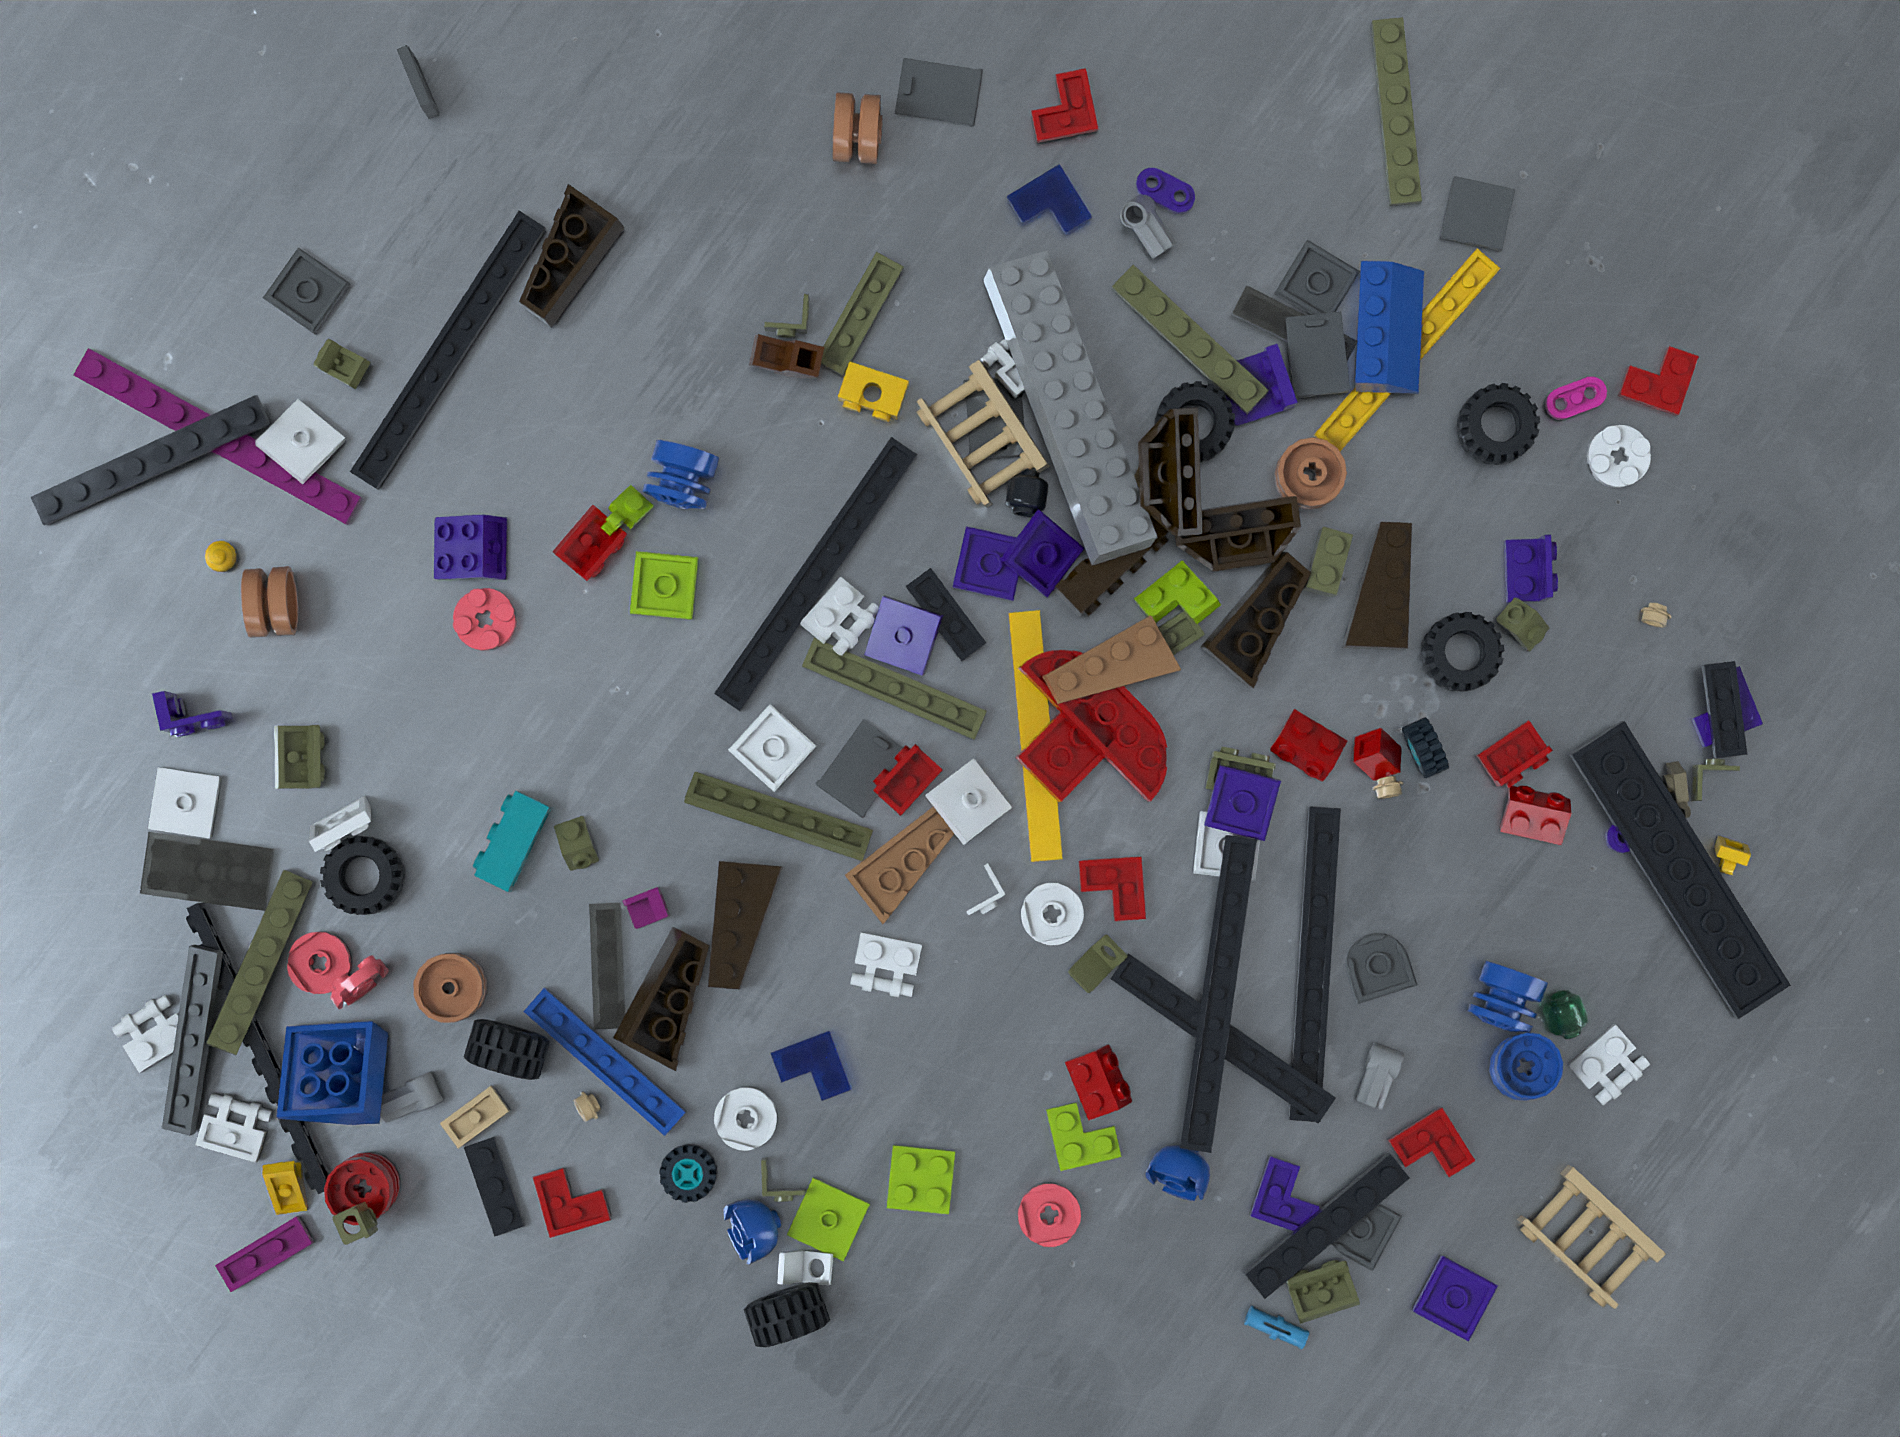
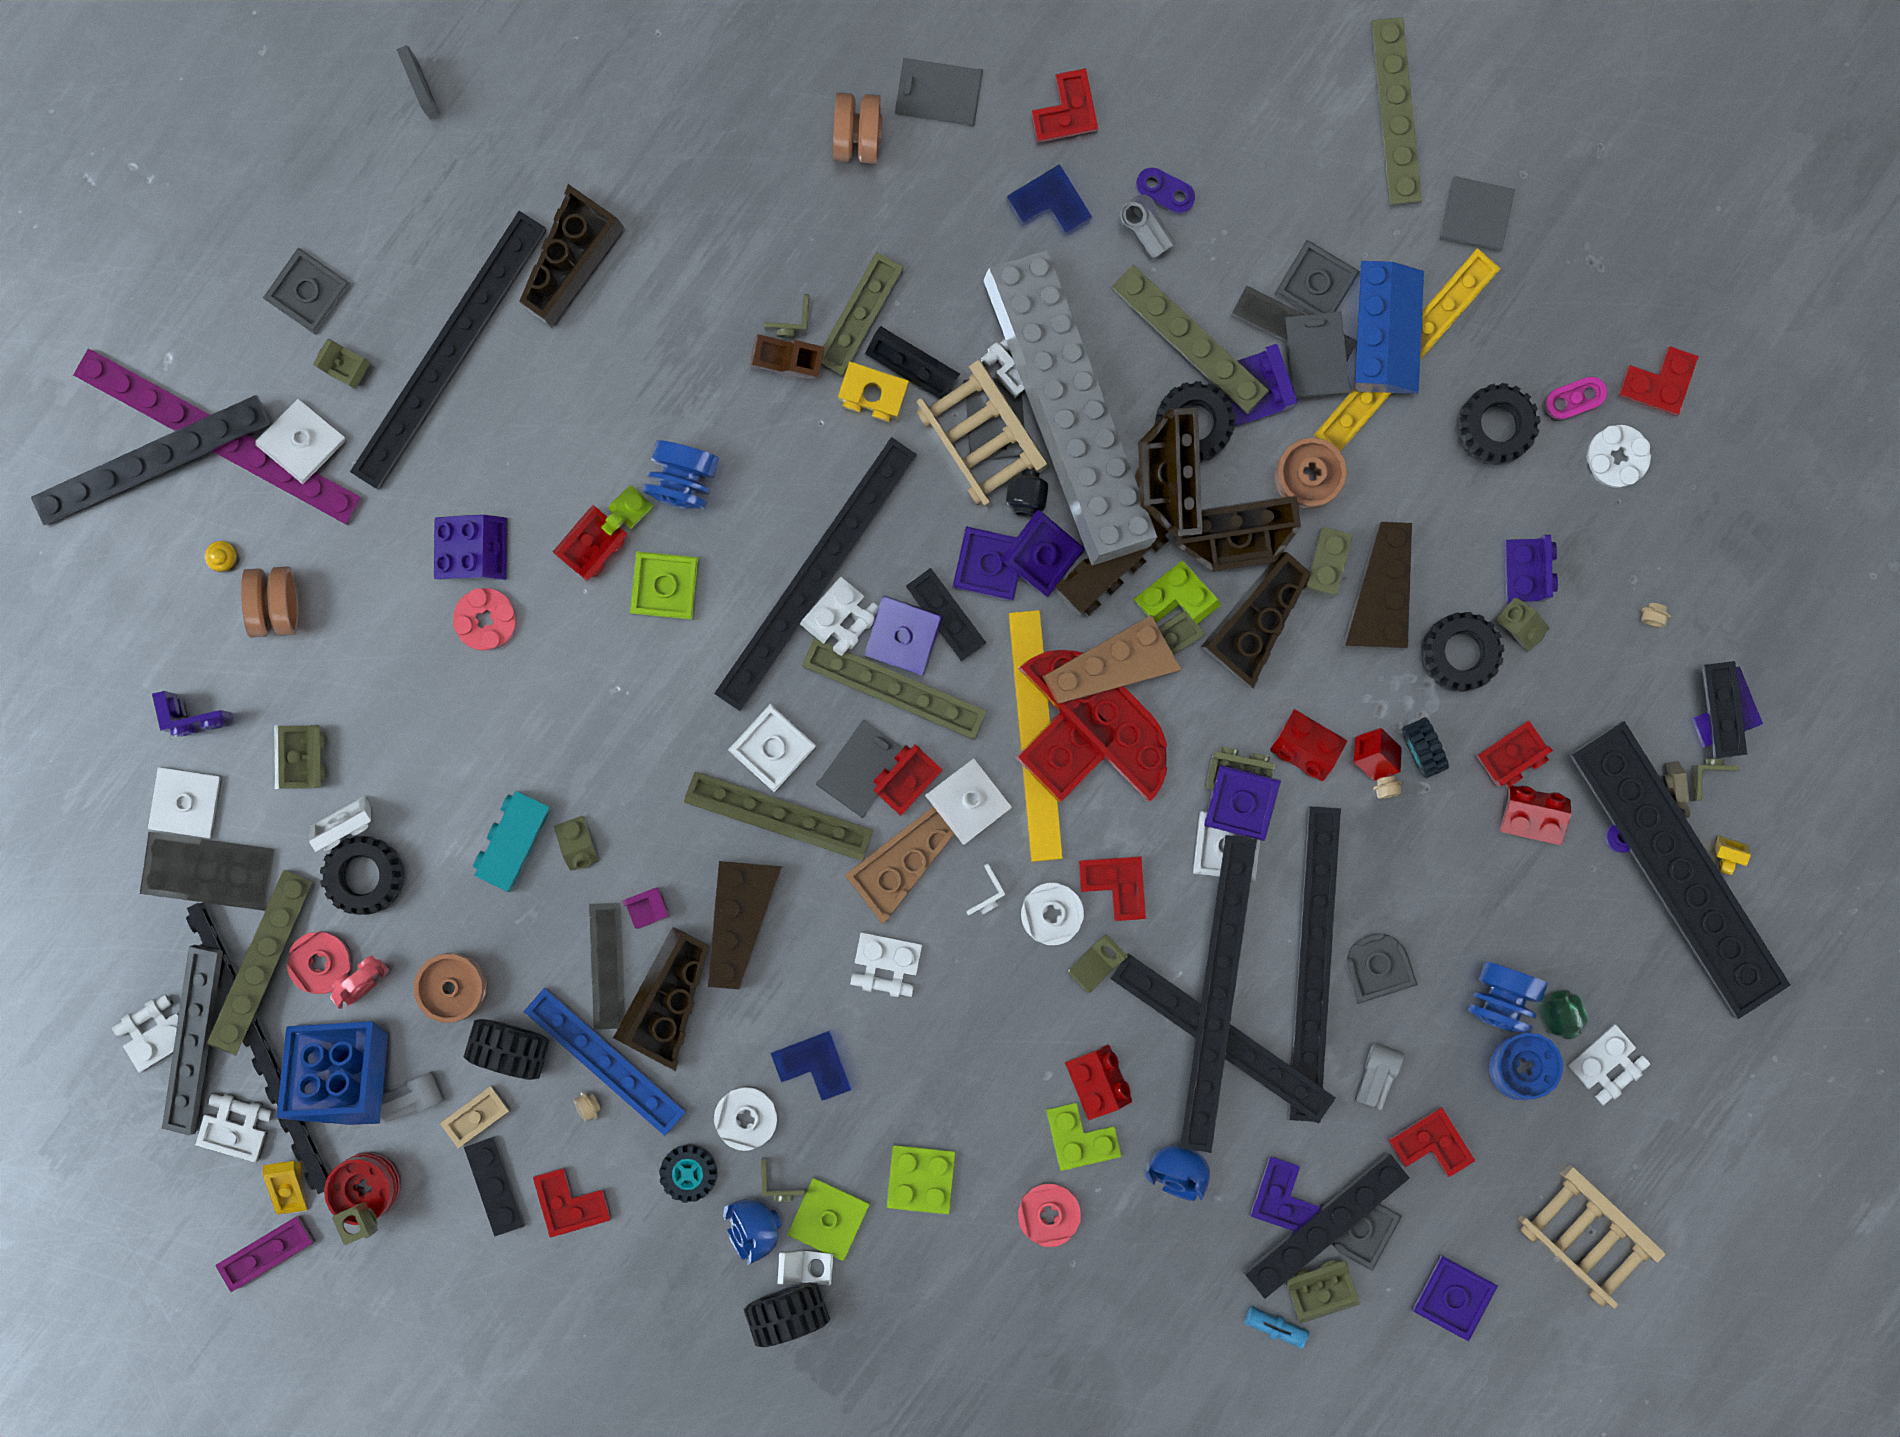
(912, 363): none -> black plate

